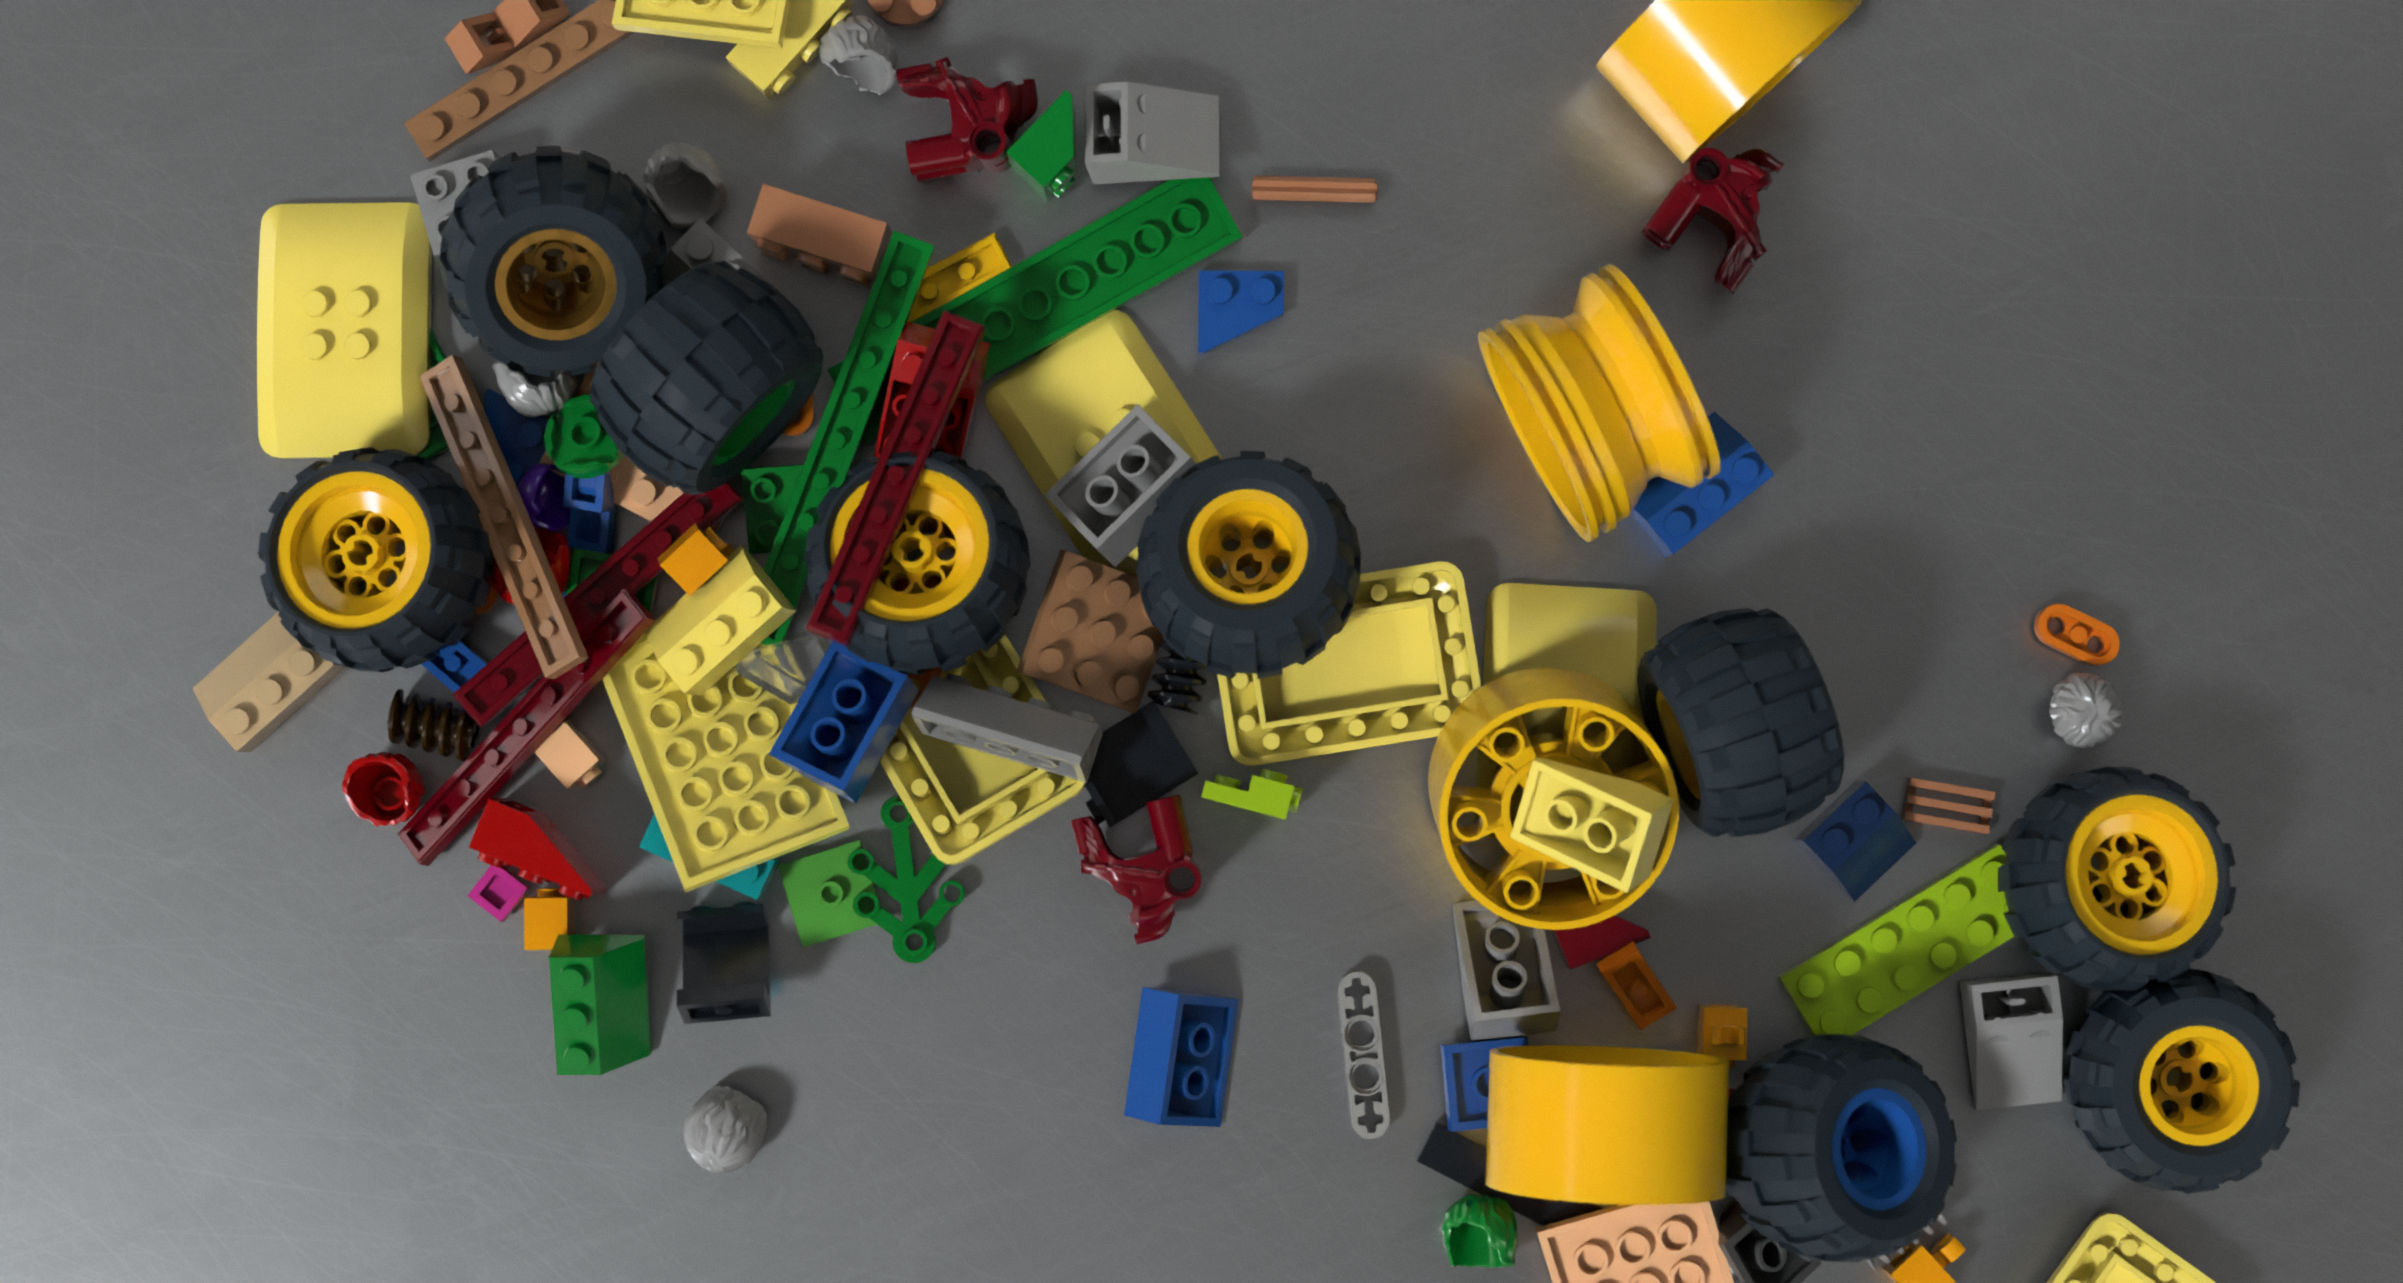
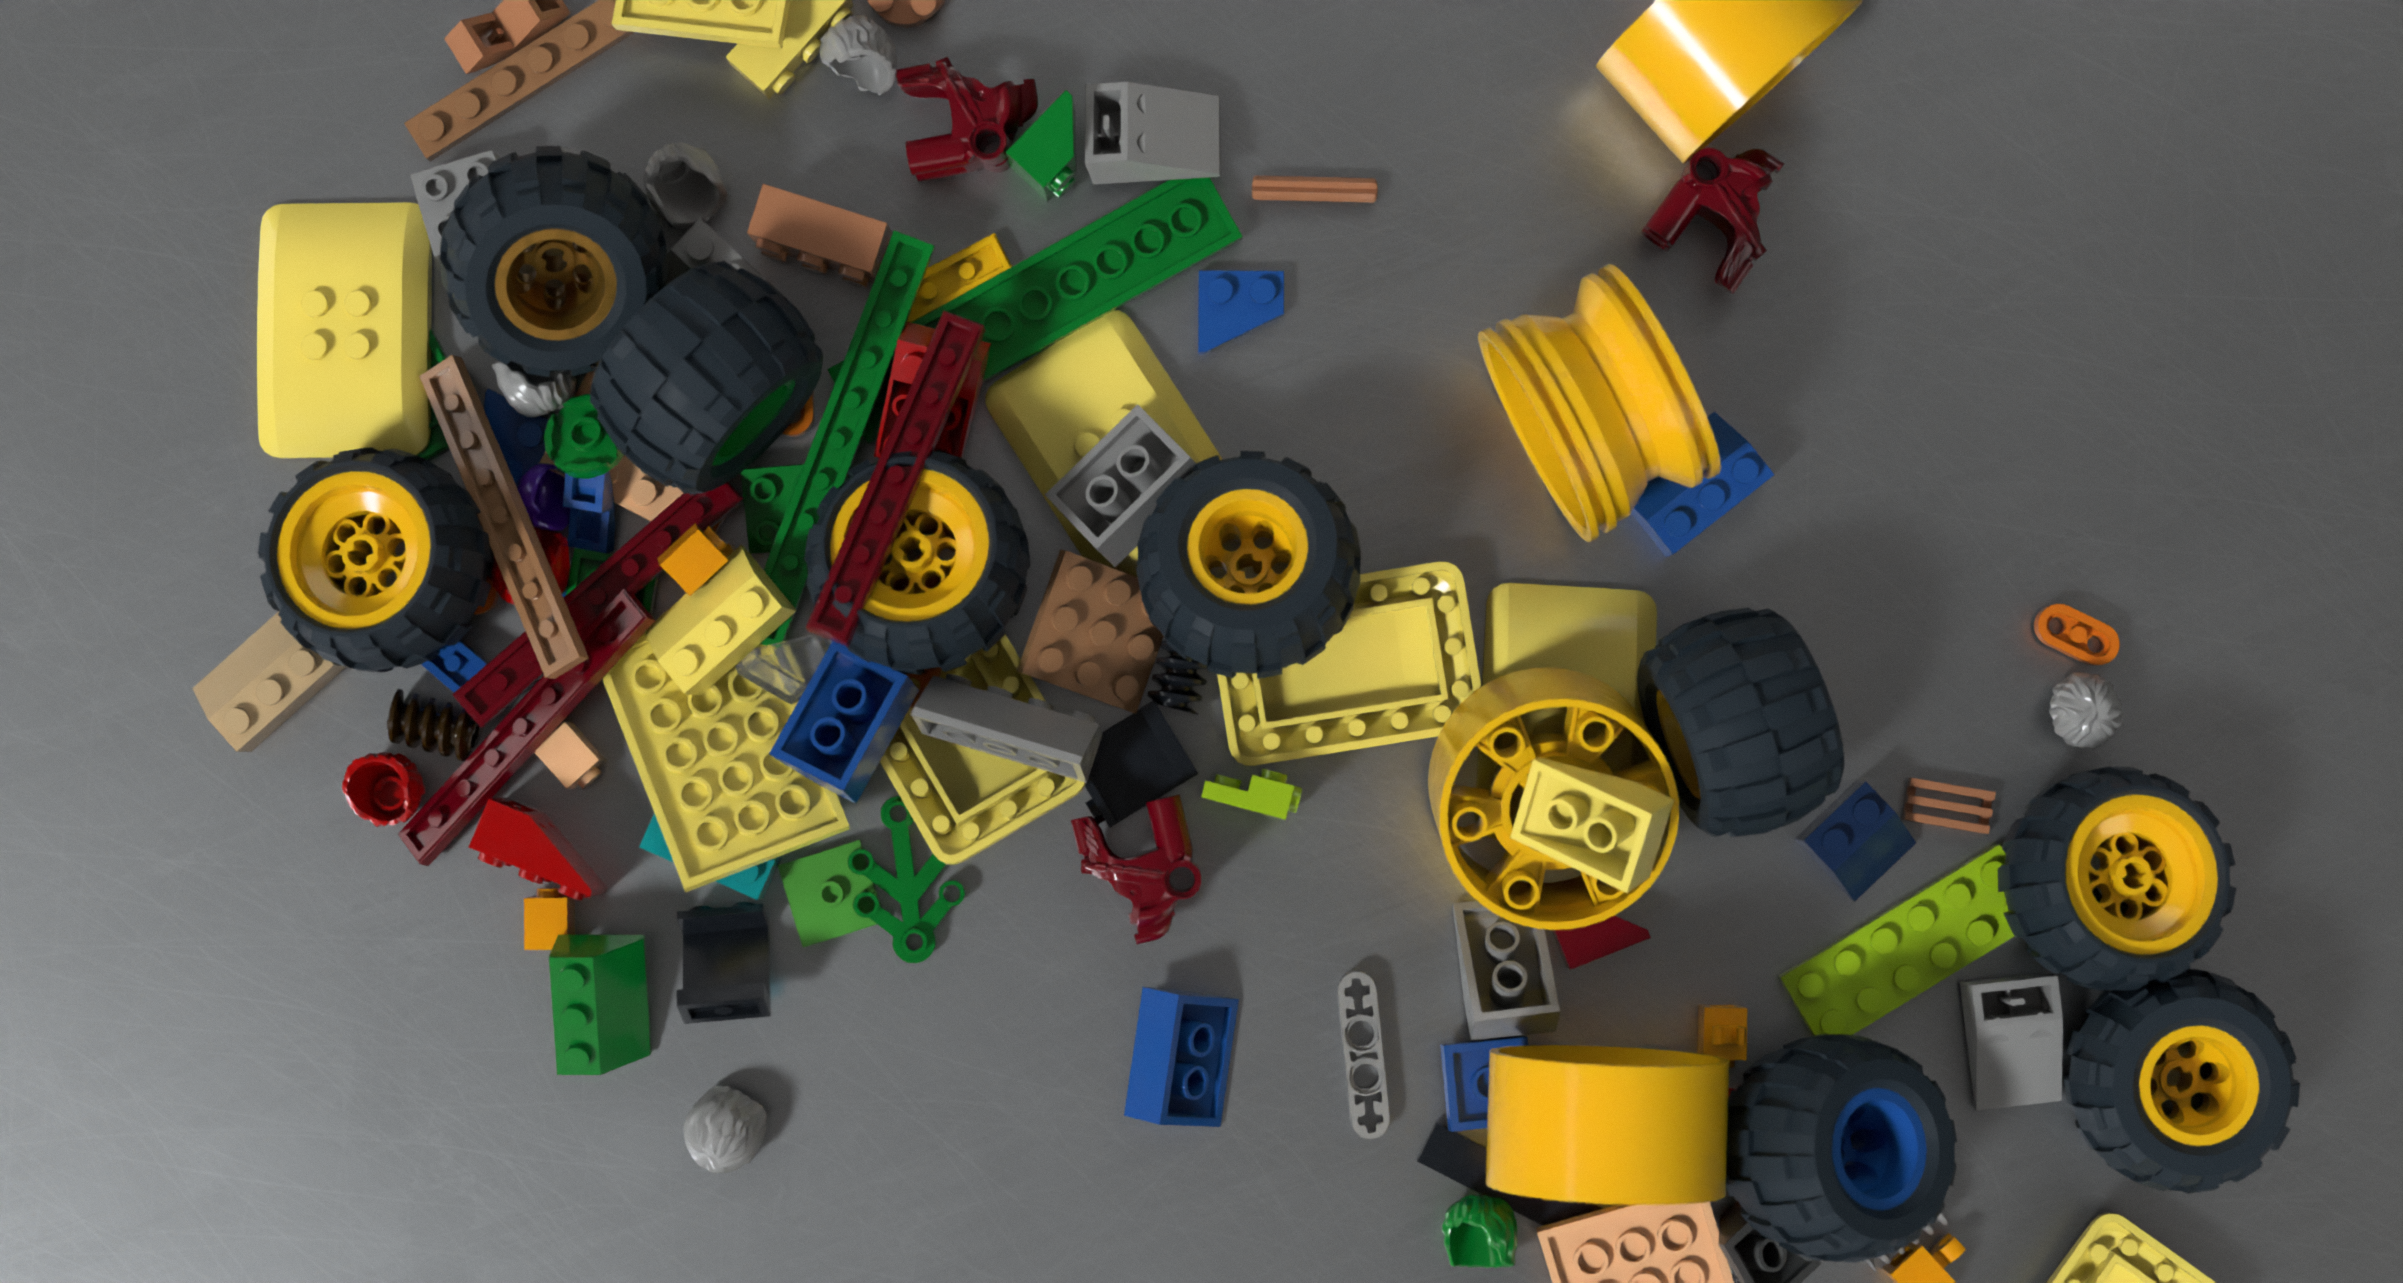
(499, 892): dark pink plate -> none
(1636, 985): orange plate -> none

